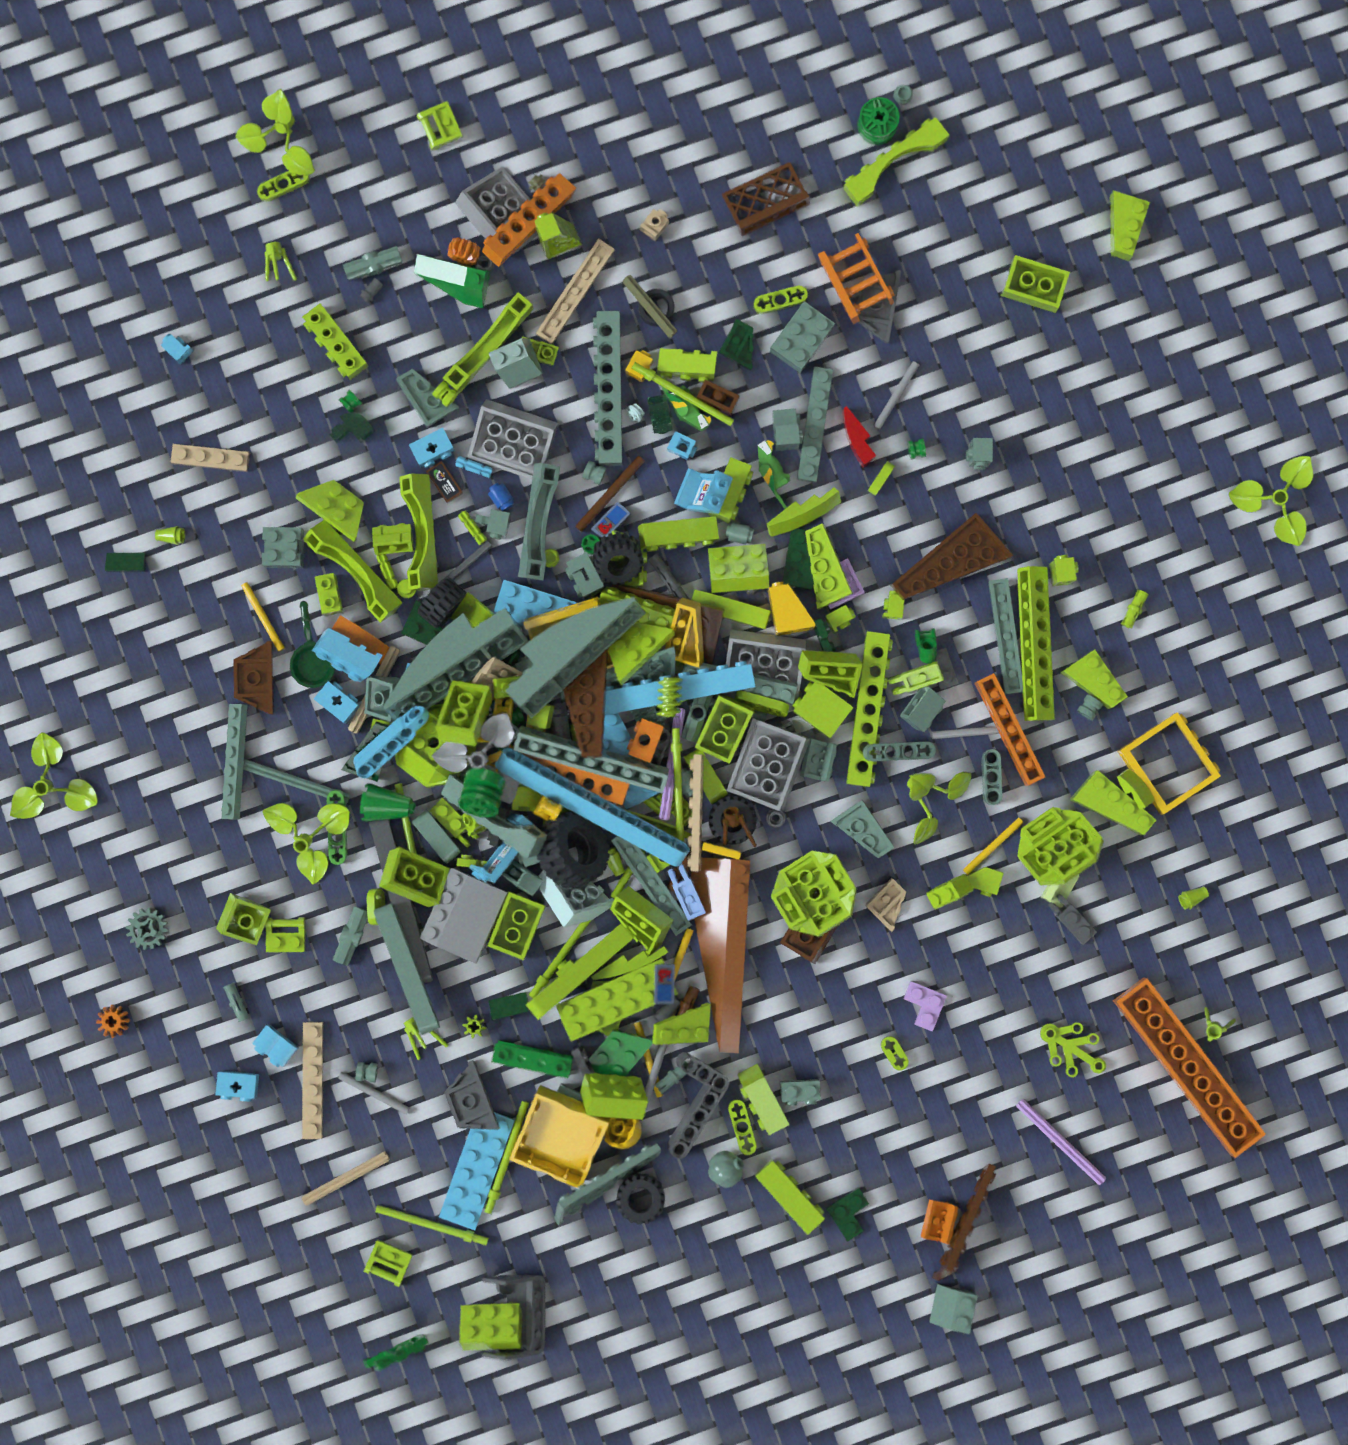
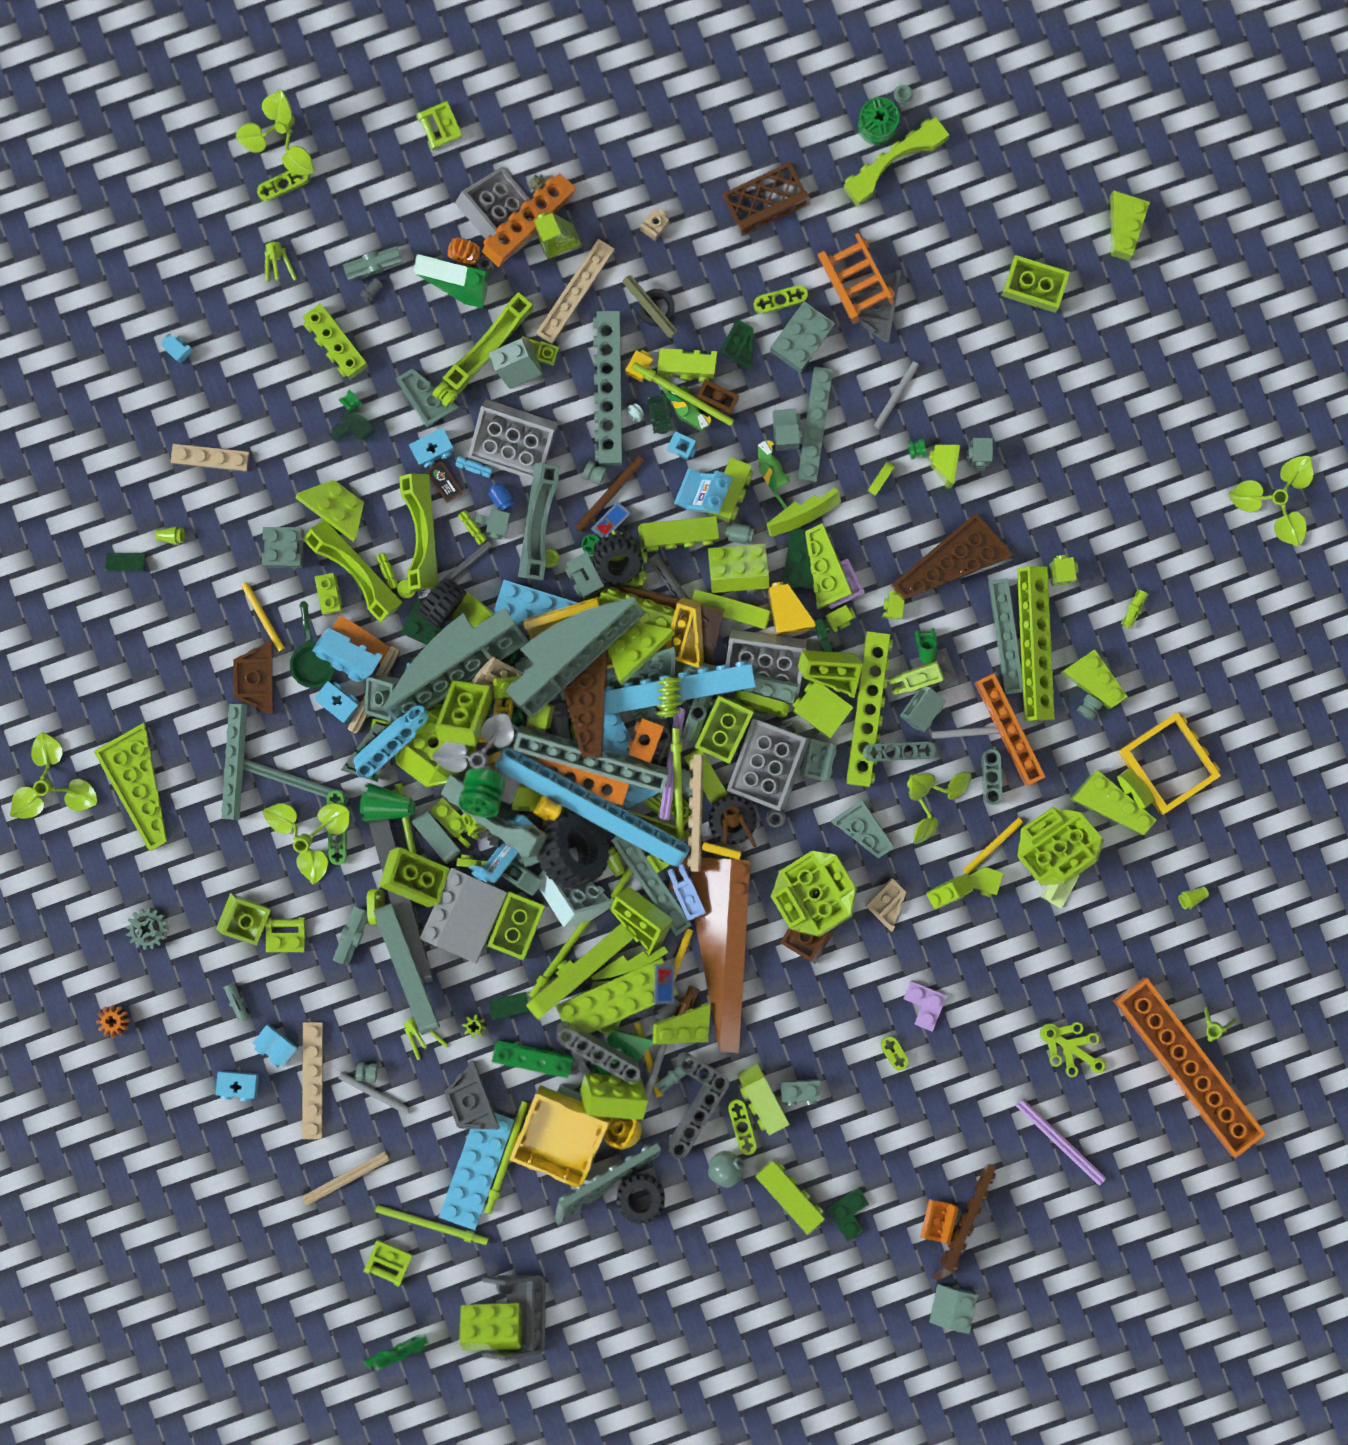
(132, 774): none -> lime wing
(392, 539): lime brick -> none
(593, 1044): none -> dark grey beam
(857, 438): red slope -> none
(944, 462): none -> lime slope
(1073, 921): dark grey hinge -> none

